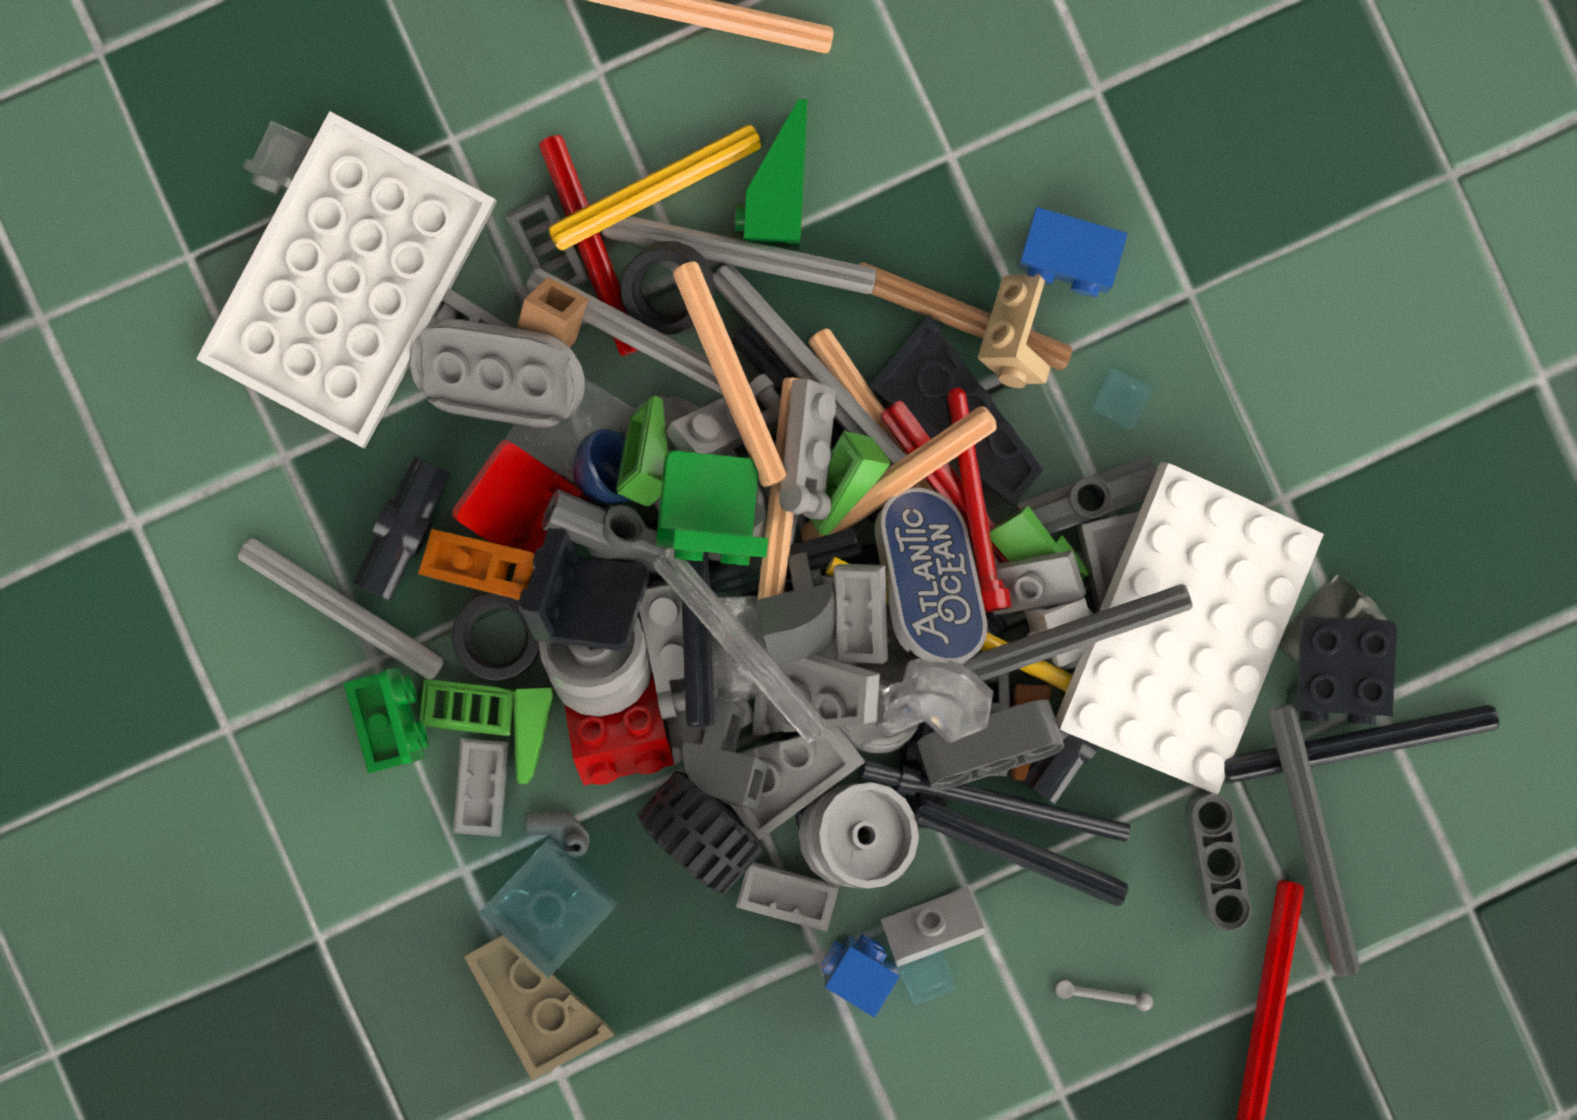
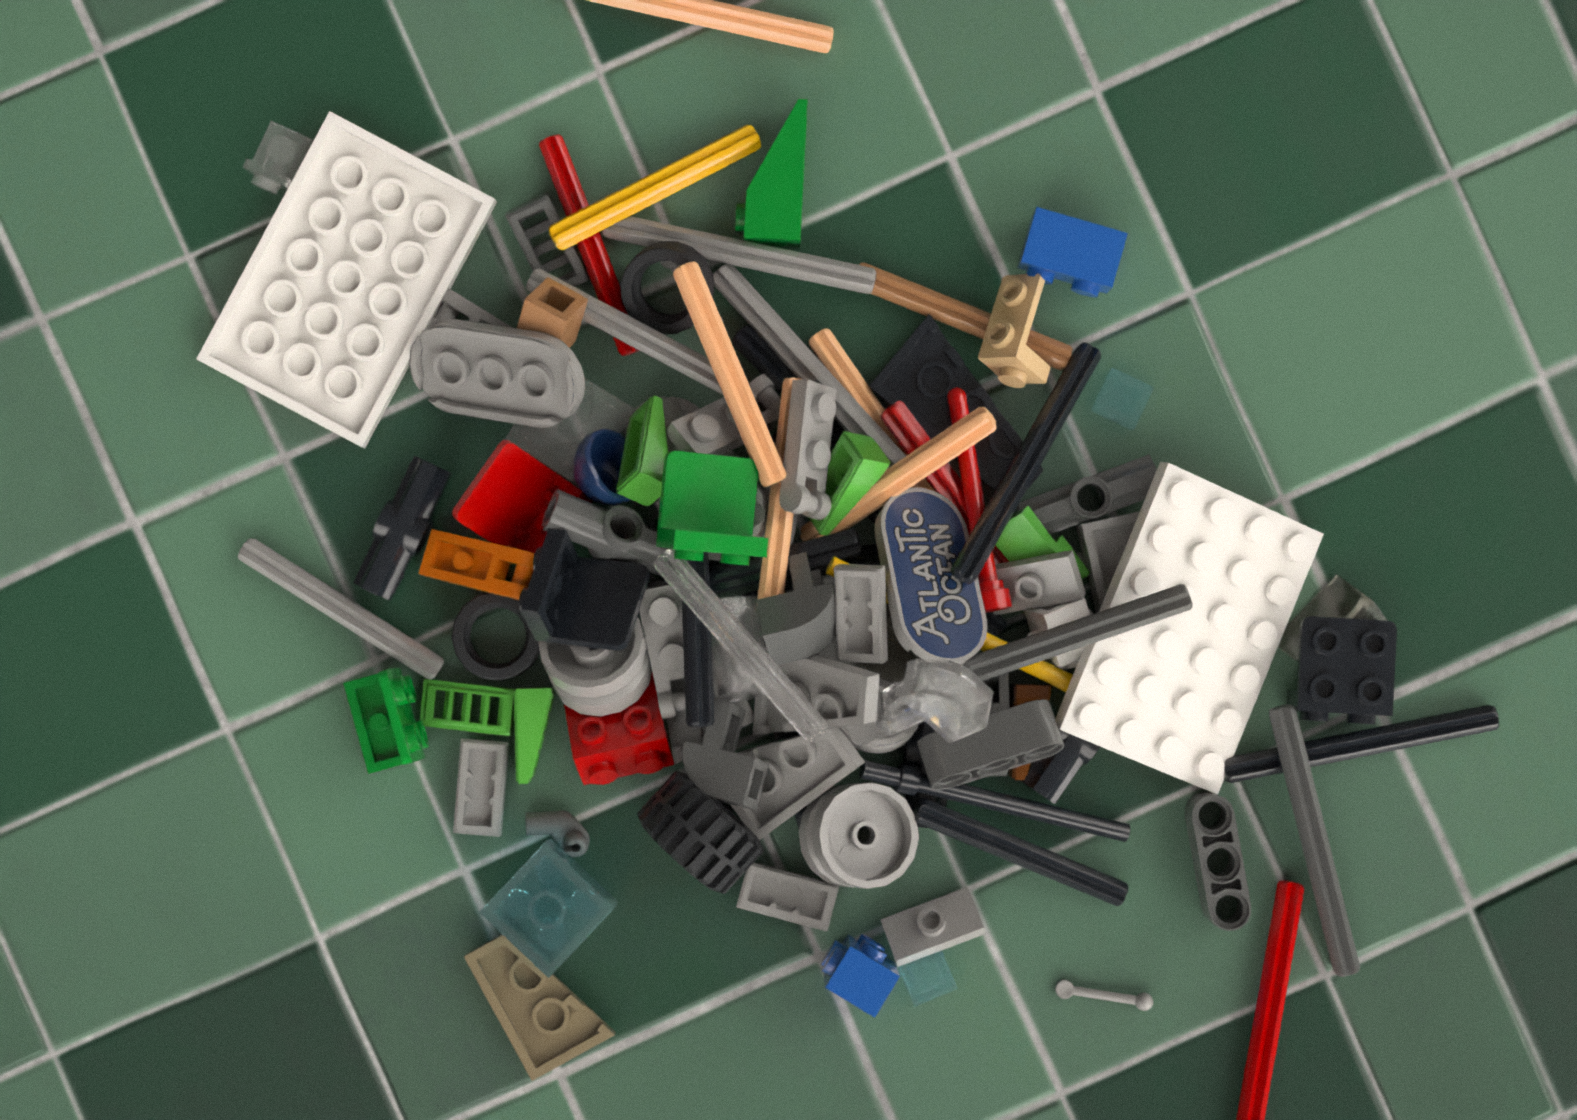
(1025, 463): none -> black axle

